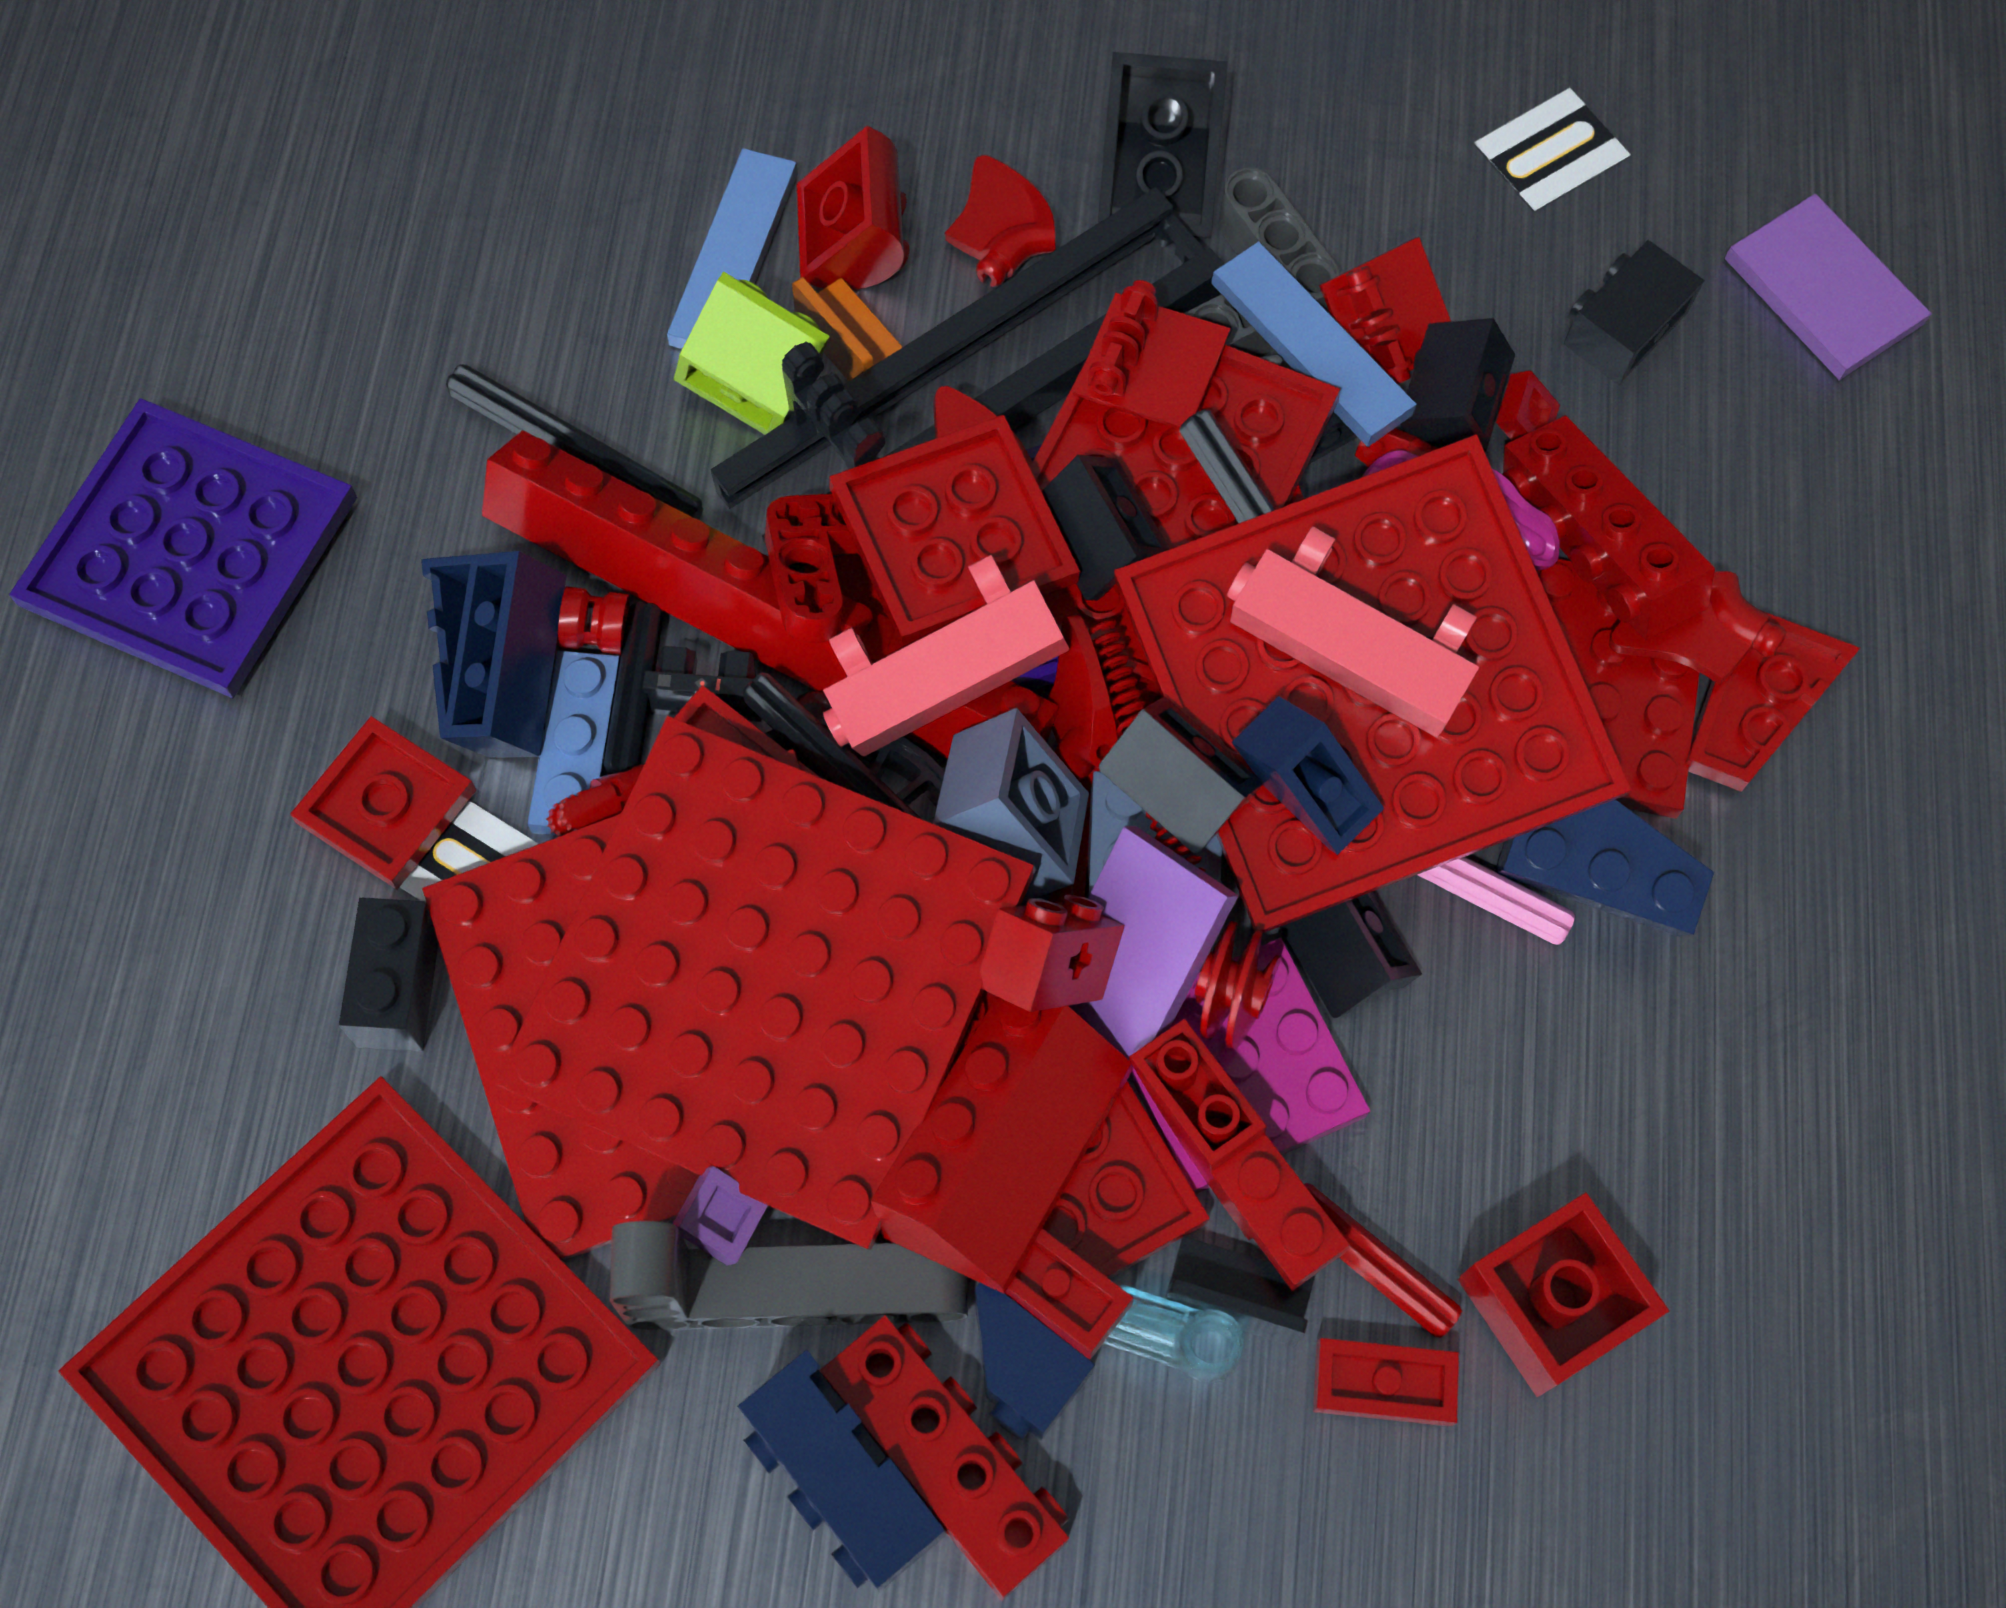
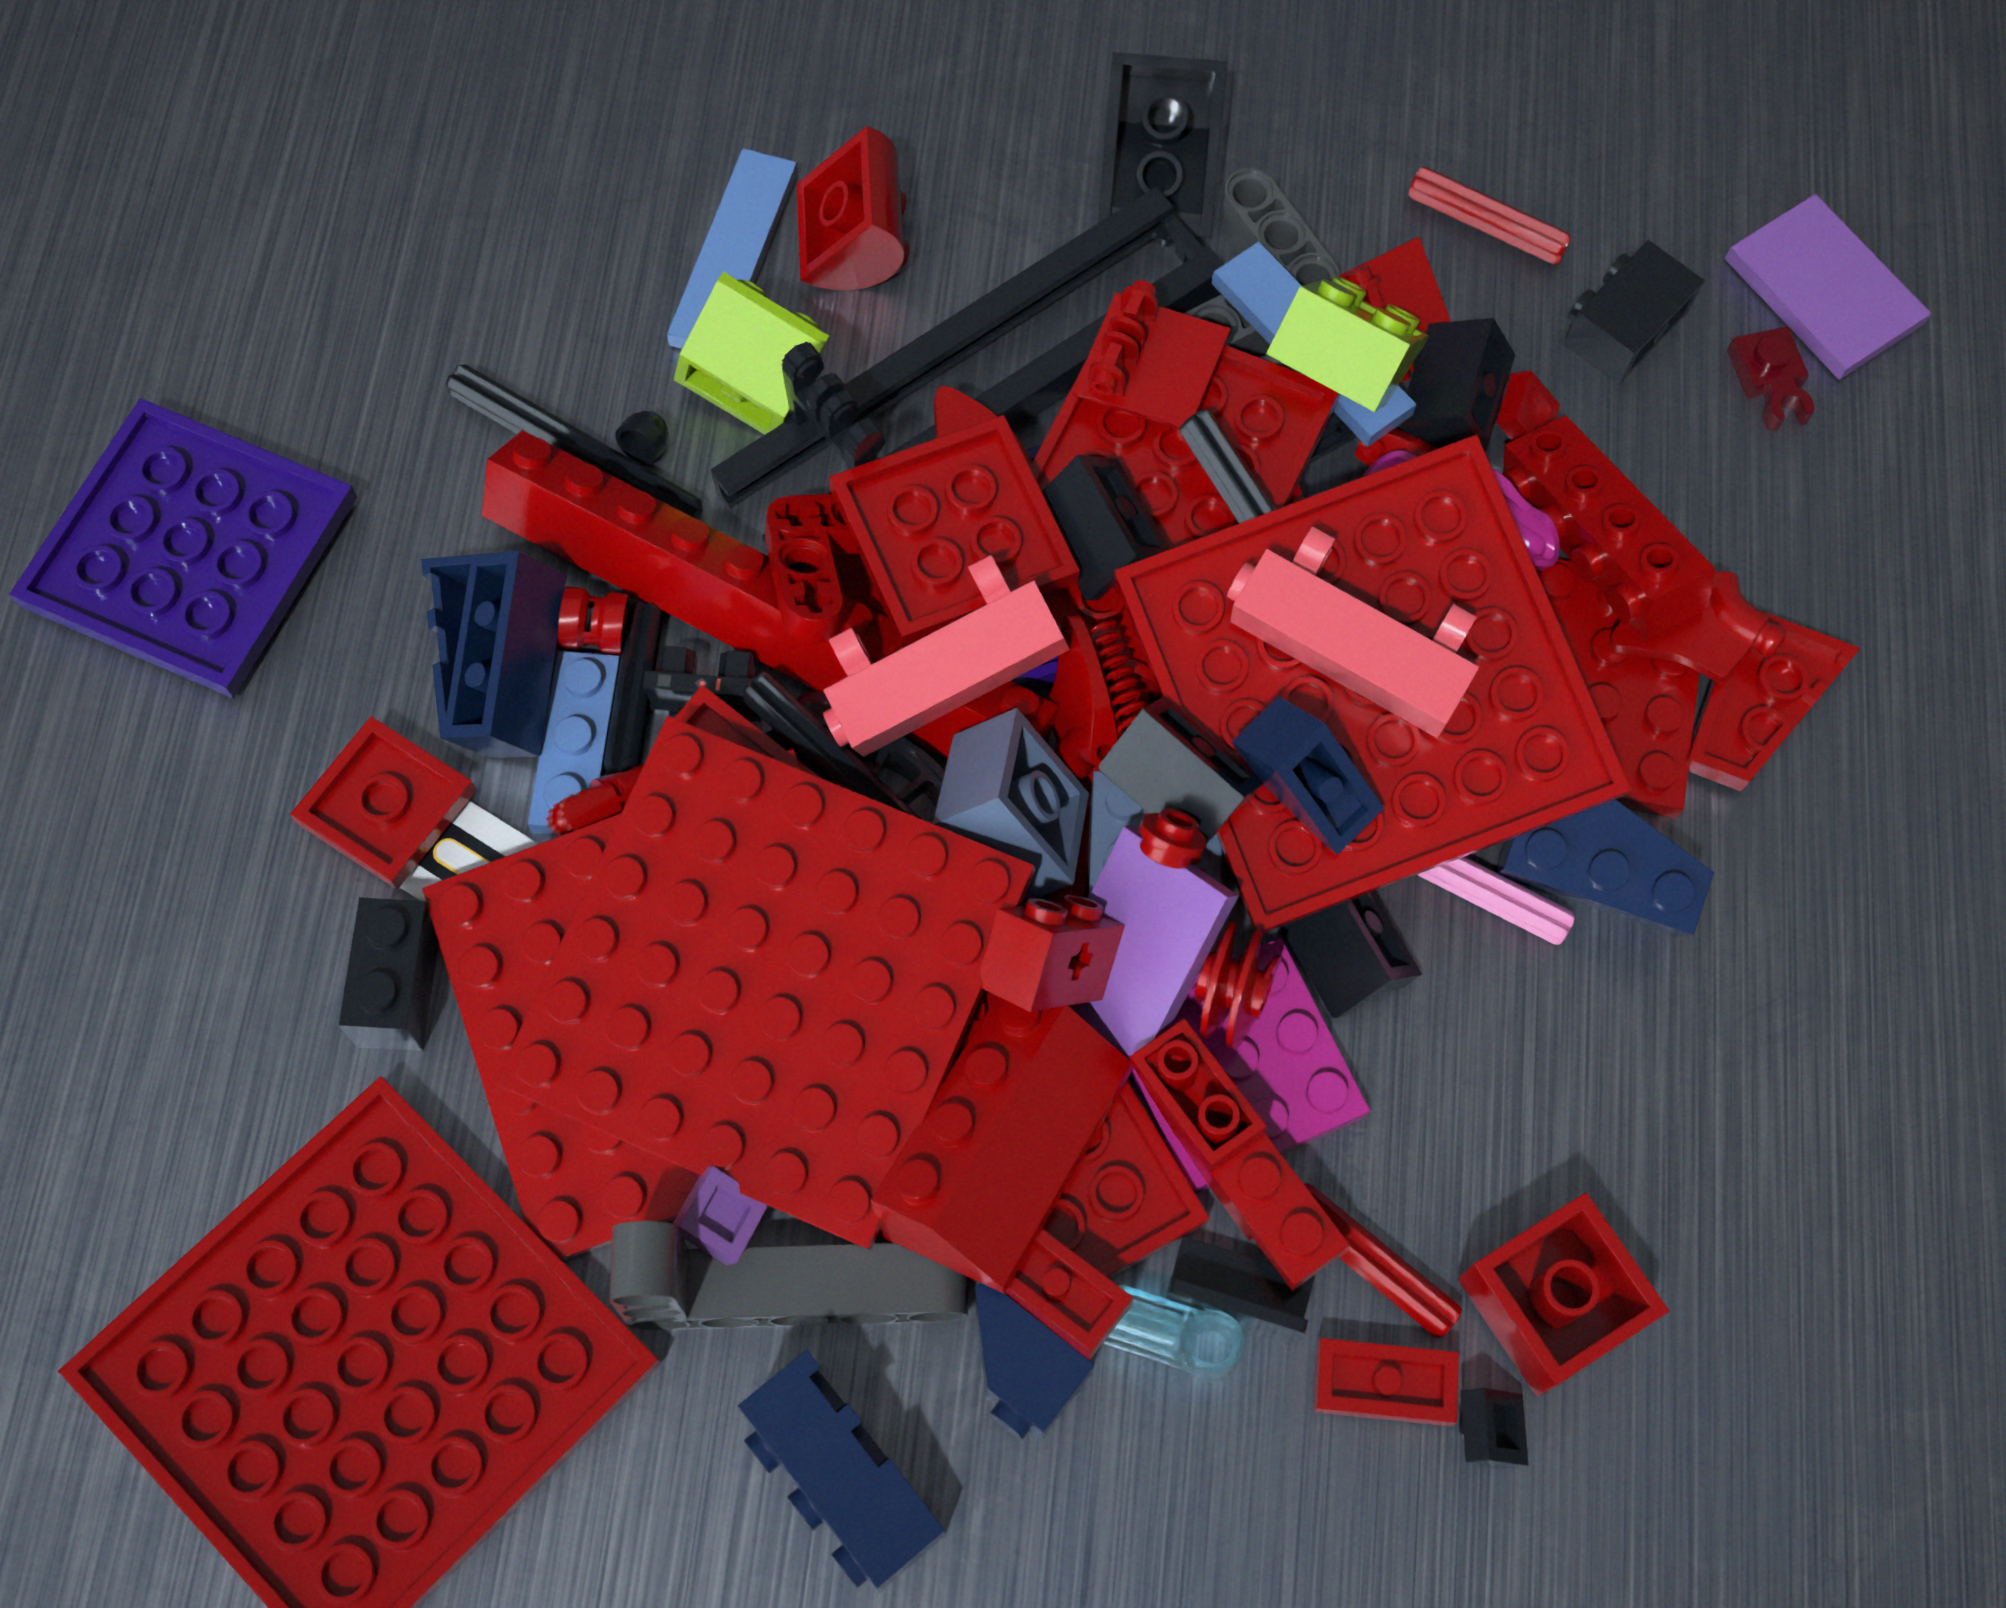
(643, 436): none -> black hinge
(855, 333): orange panel -> none
(946, 1457): red brick -> none
(1002, 221): red arm -> none
(1171, 838): none -> red plate
(1348, 341): none -> lime slope
(1489, 215): none -> axle
(1493, 1428): none -> black plate
(1552, 149): sticker -> none
(1772, 368): none -> dark red plate

